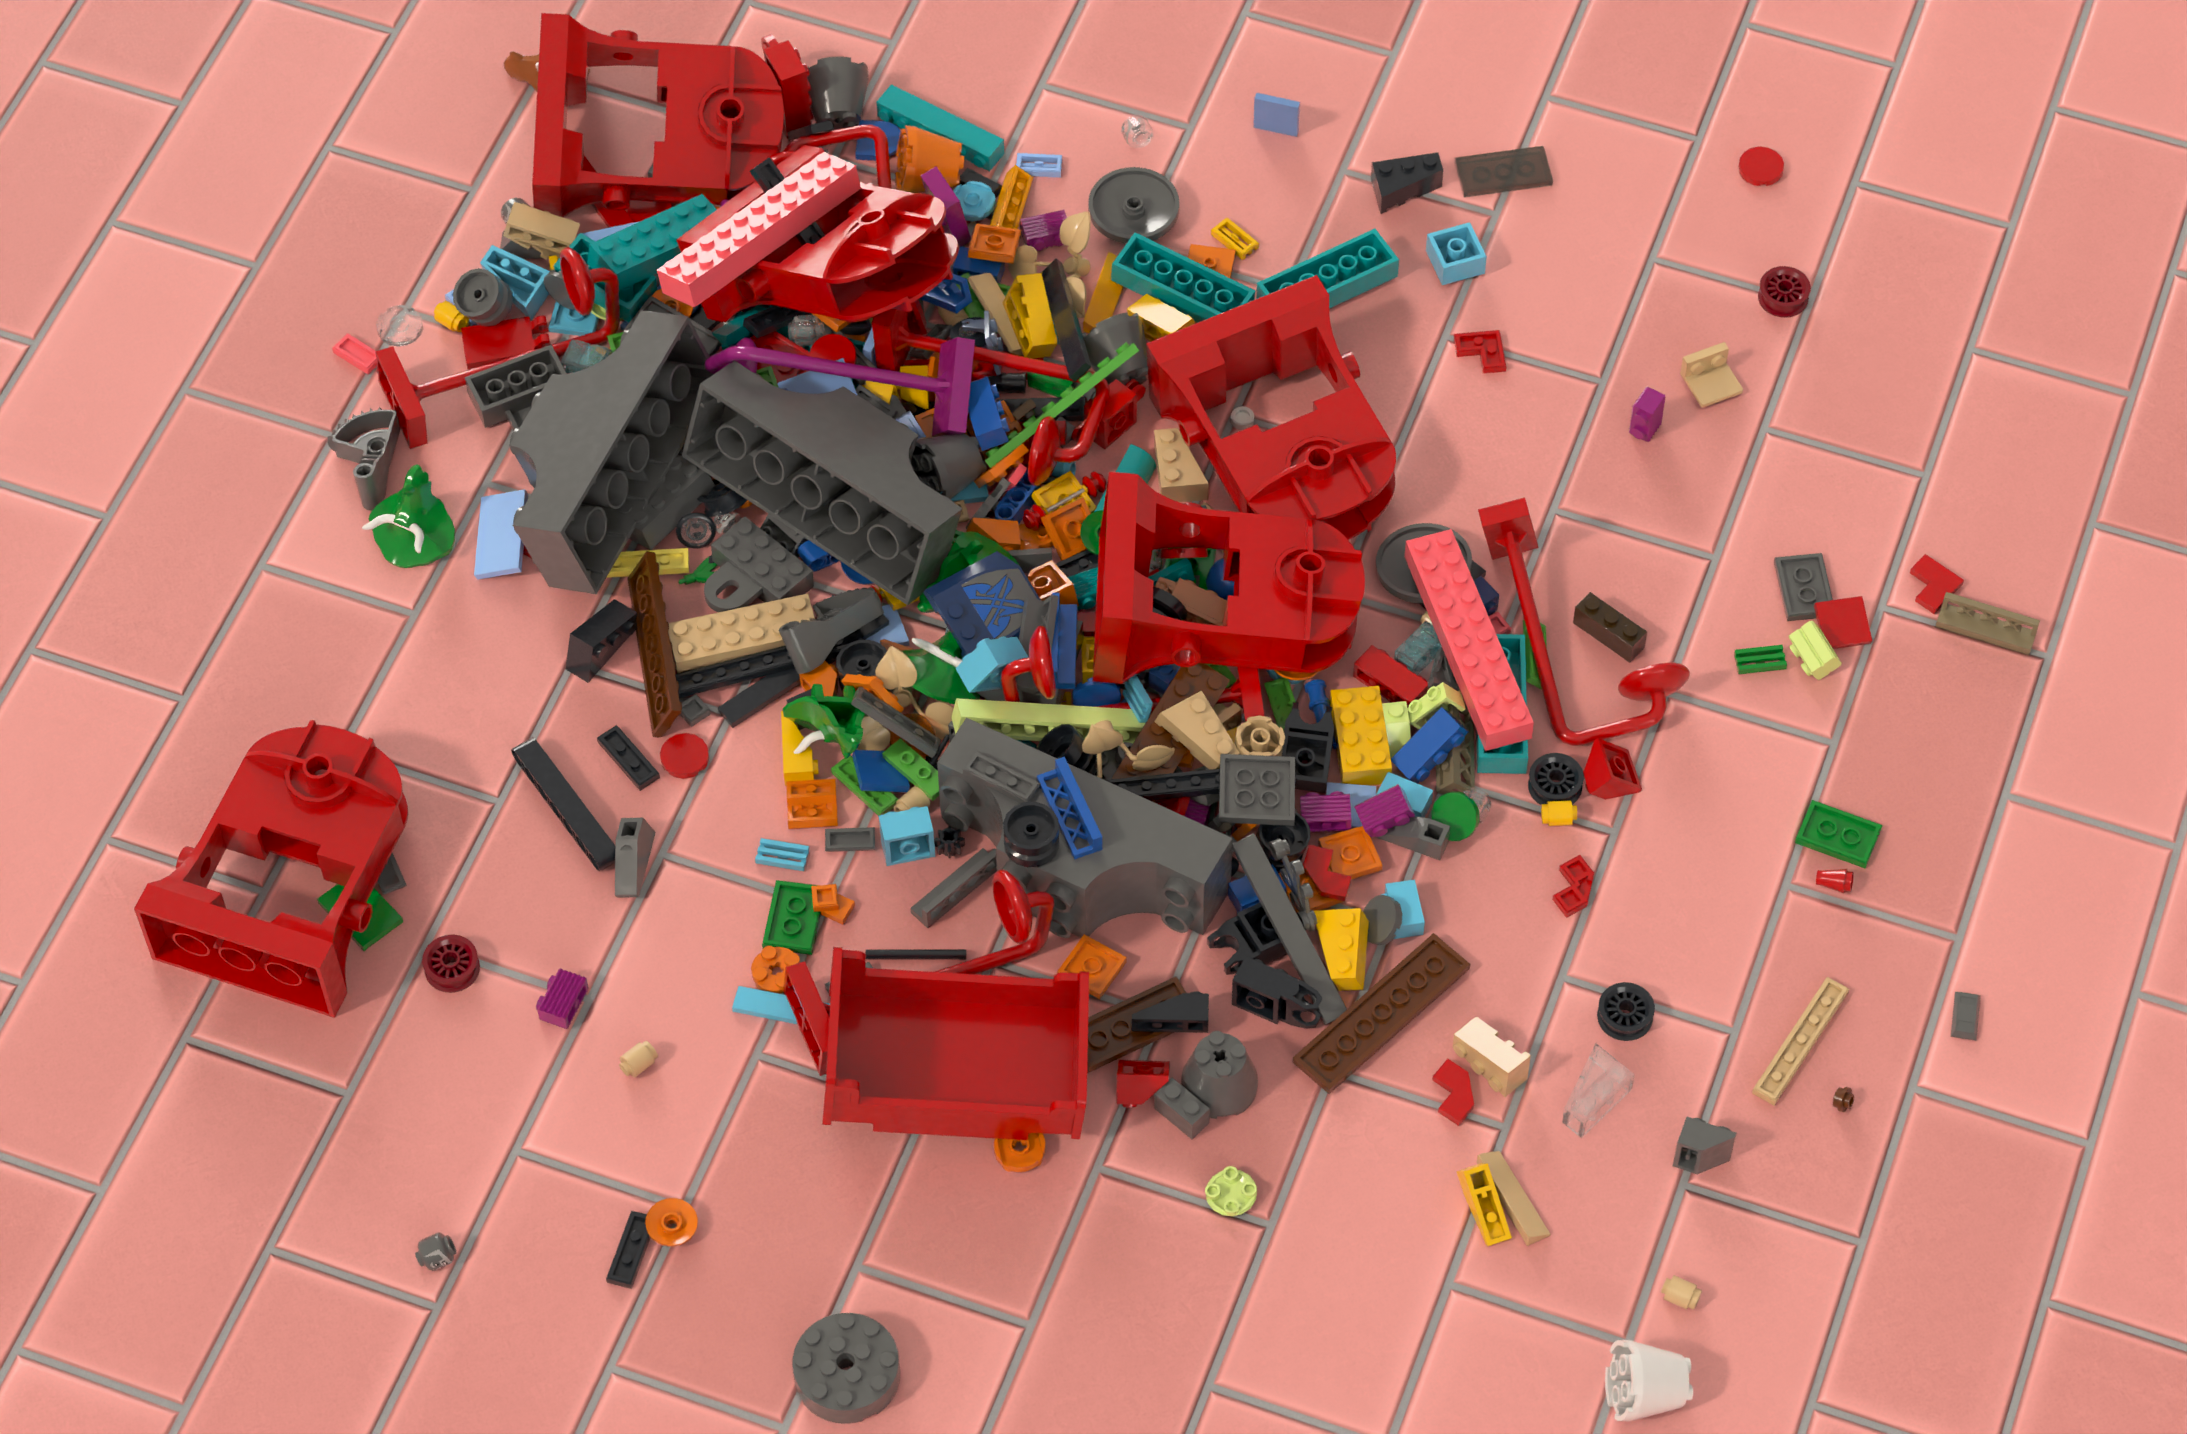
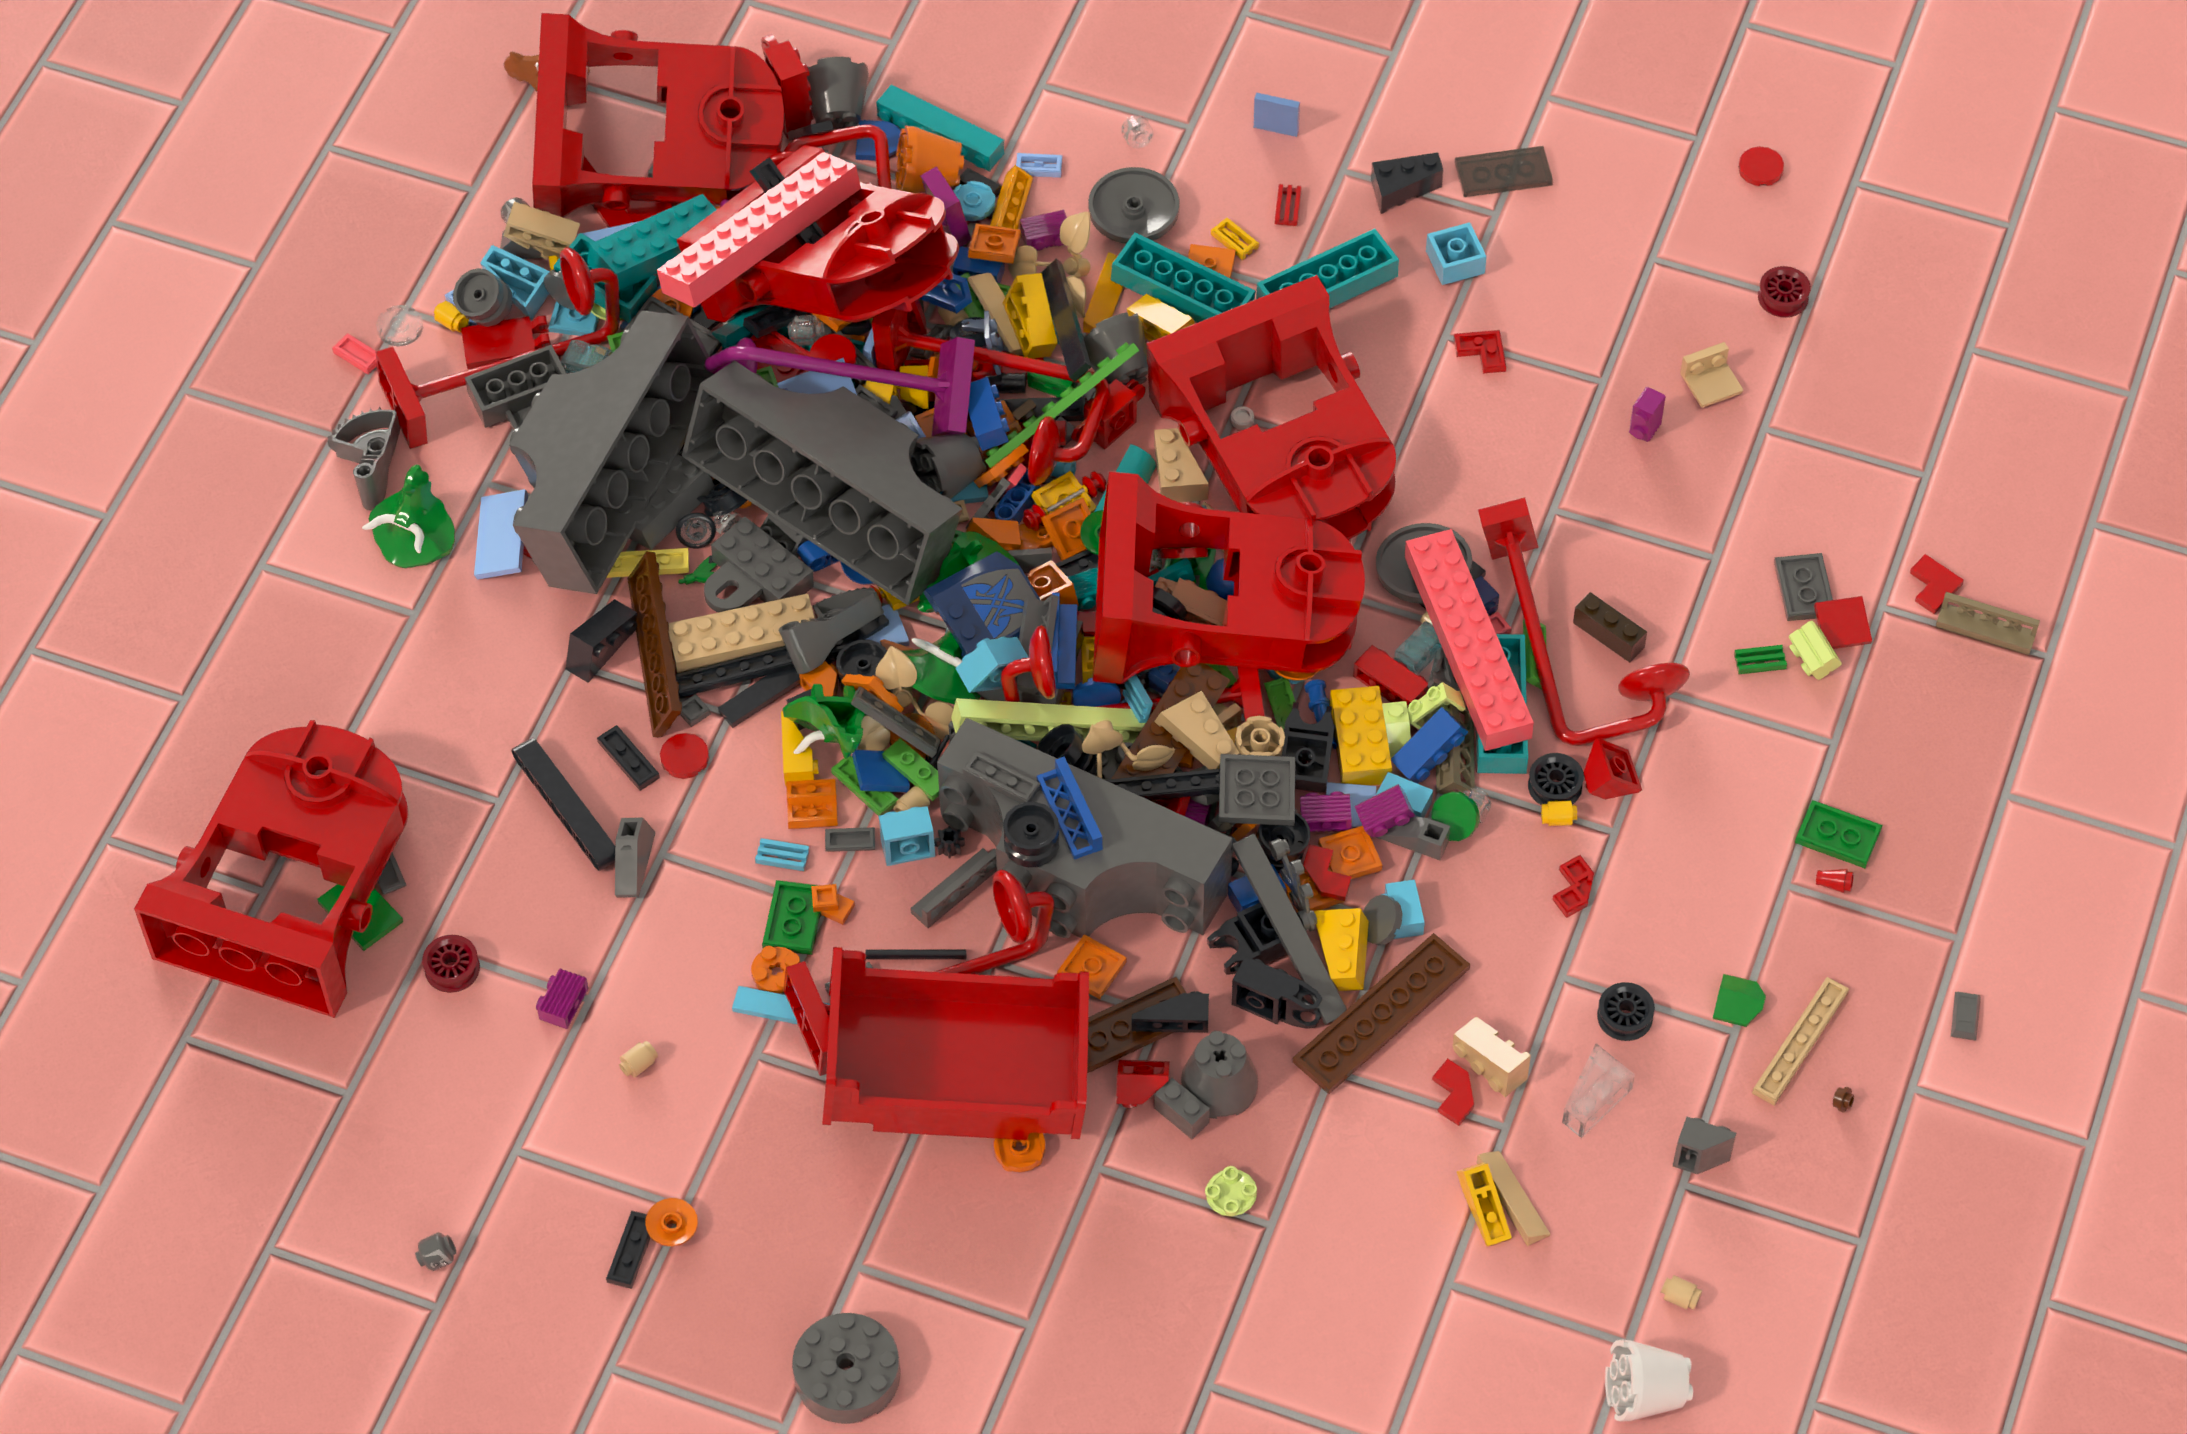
(1289, 191): none -> red tile
(1738, 1001): none -> green slope

